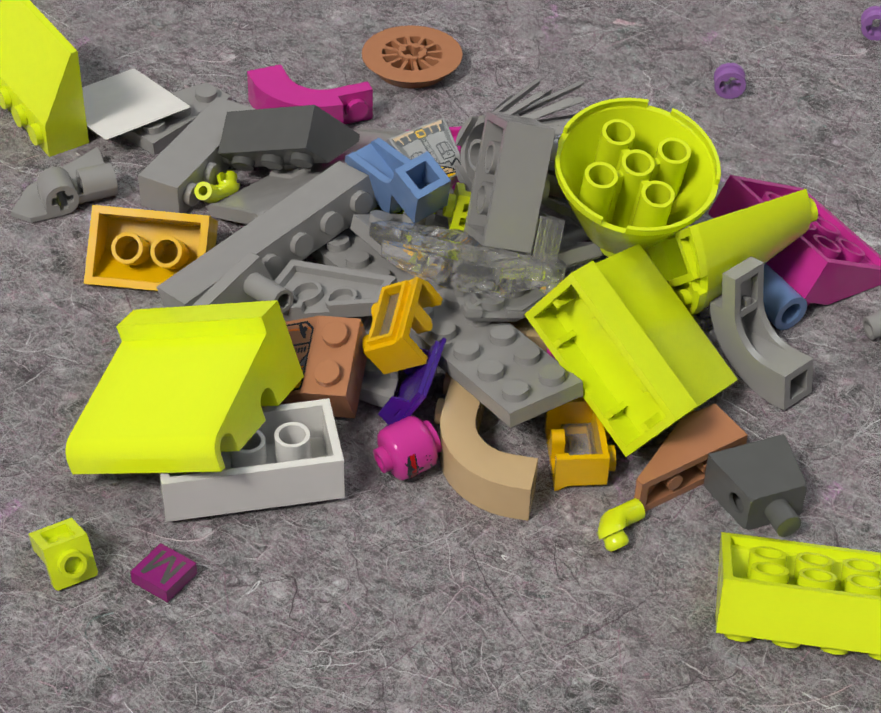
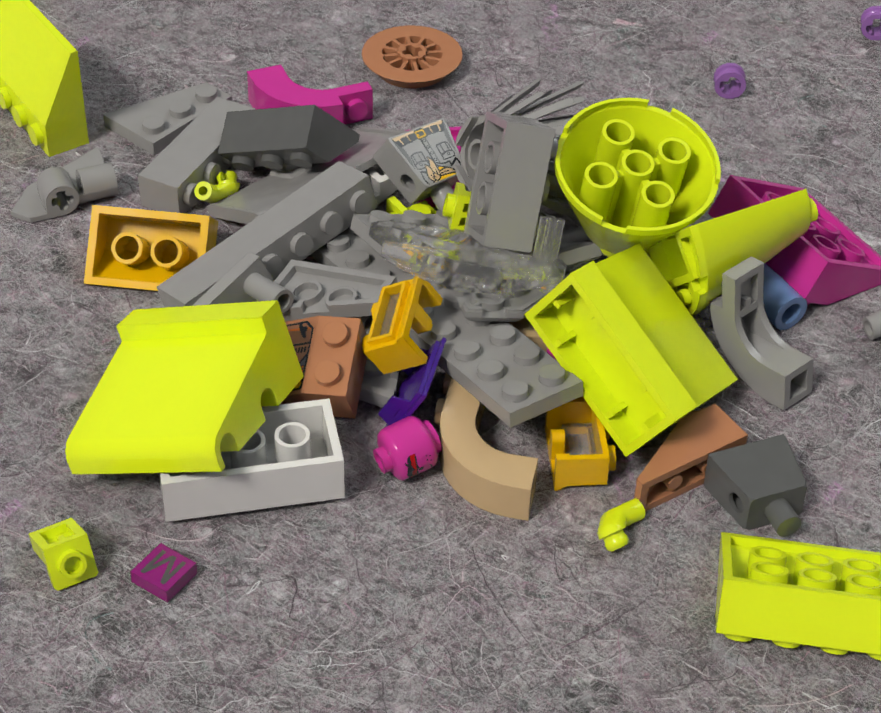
(127, 103): white sticker -> none
(401, 183): medium blue arch -> none

